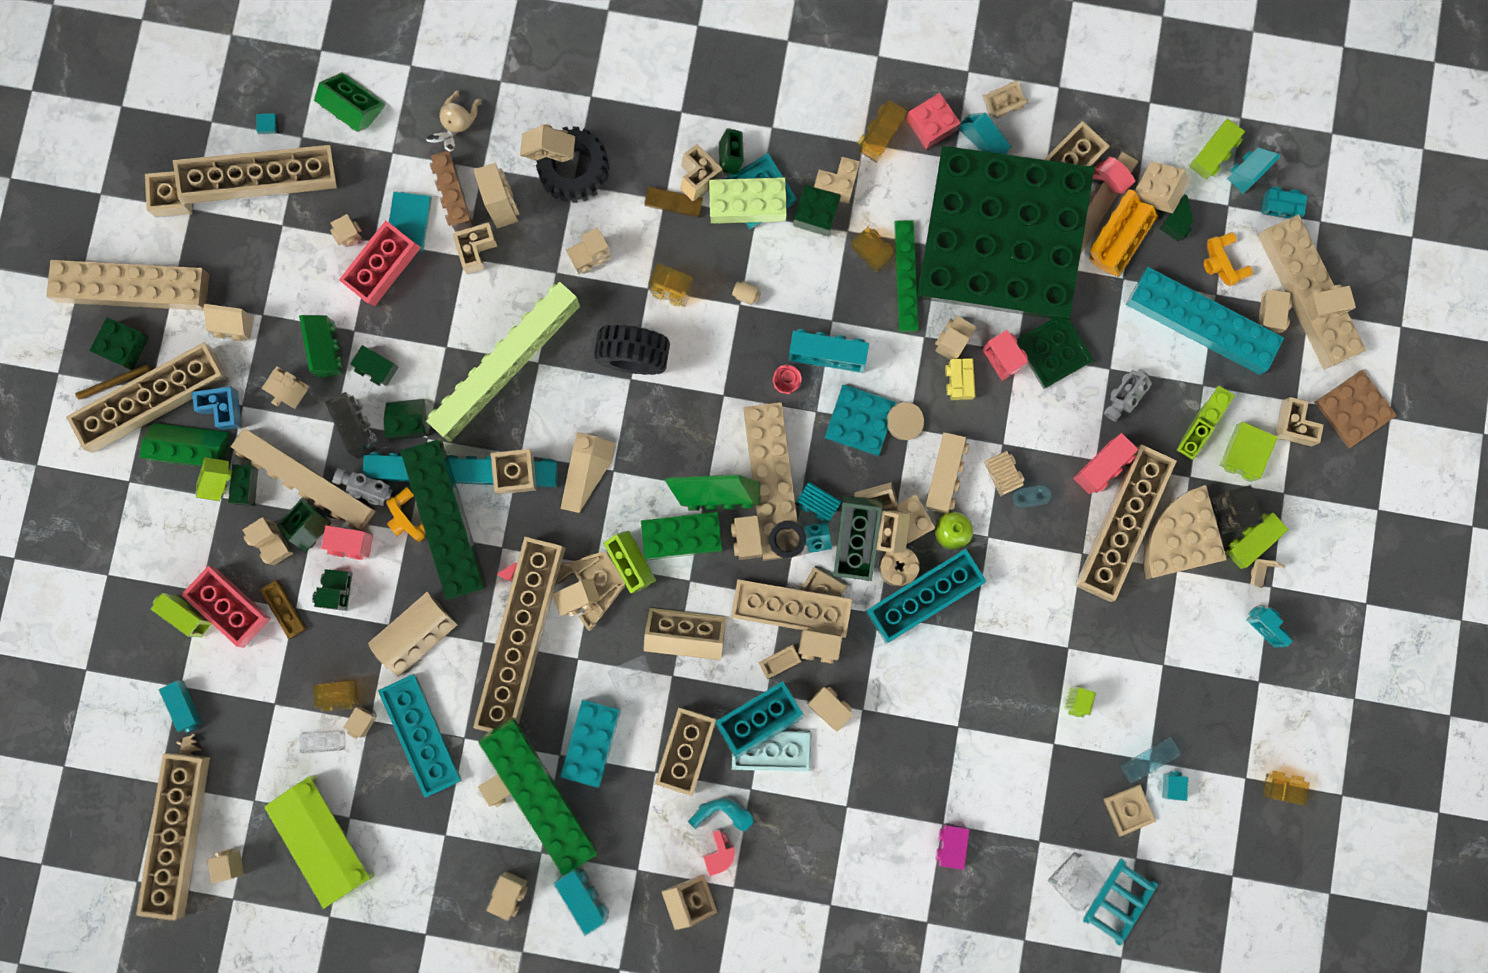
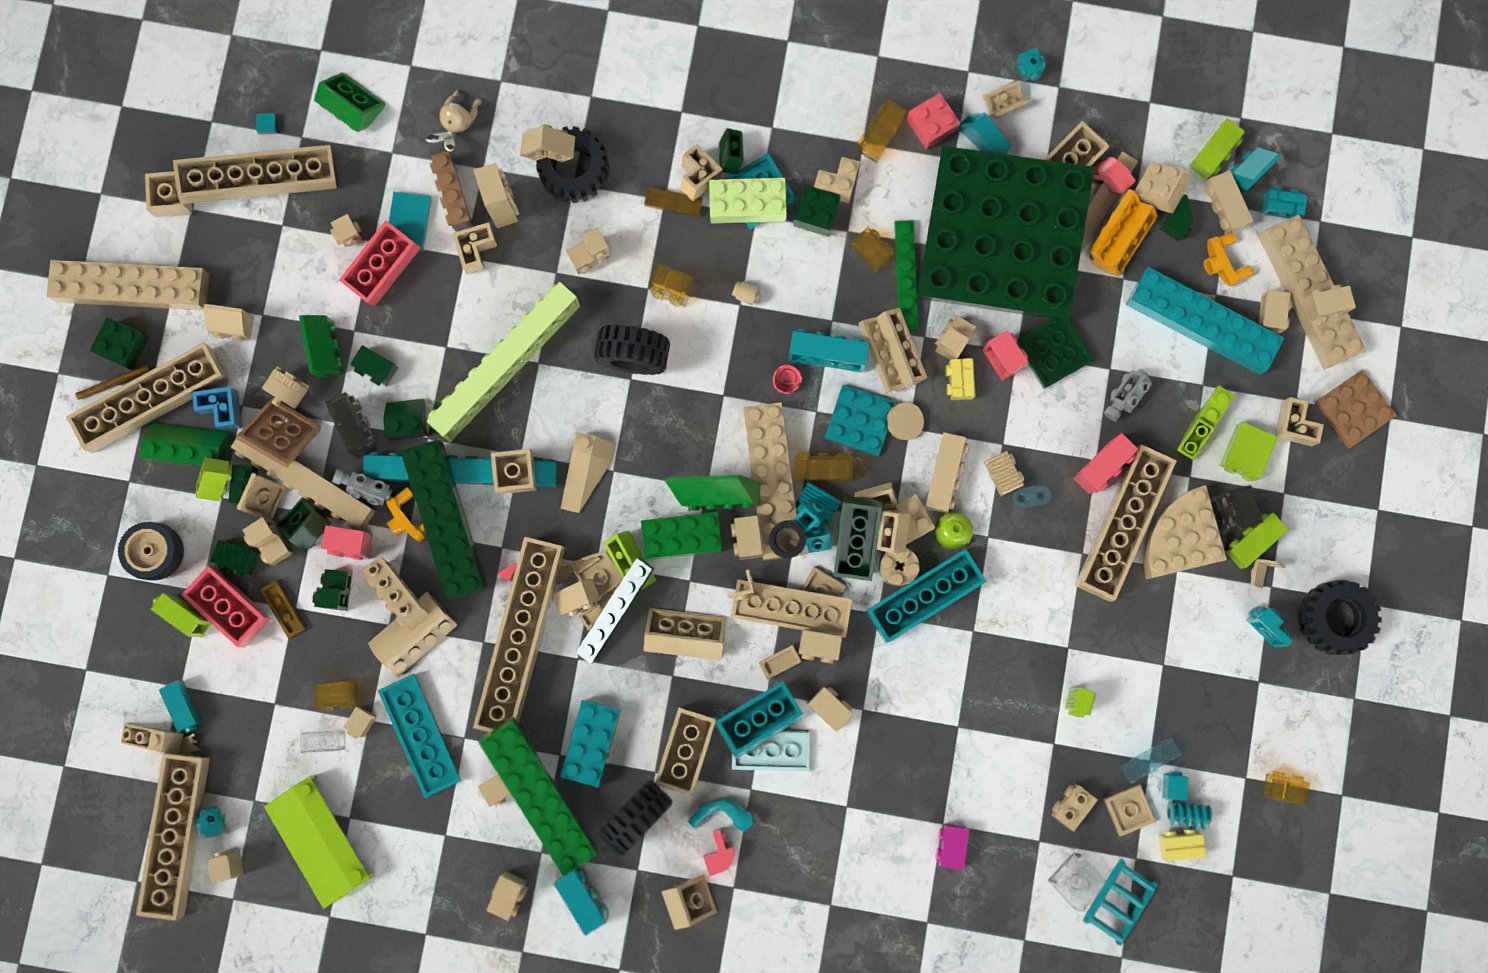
(152, 738): none -> tan slope
(155, 537): none -> wheel
(210, 829): none -> teal brick
(233, 557): none -> dark green brick
(261, 497): none -> tan tile
(279, 433): none -> medium nougat plate
(395, 592): none -> tan brick
(615, 610): none -> plate
(635, 817): none -> black tyre
(744, 594): none -> tan bracket
(809, 514): none -> teal brick
(823, 467): none -> clear yellow brick
(893, 351): none -> tan brick
(1030, 64): none -> teal brick
(1073, 806): none -> tan brick
(1182, 846): none -> light yellow brick
(1189, 814): none -> teal piece
(1228, 202): none -> tan brick
(1363, 610): none -> black tyre

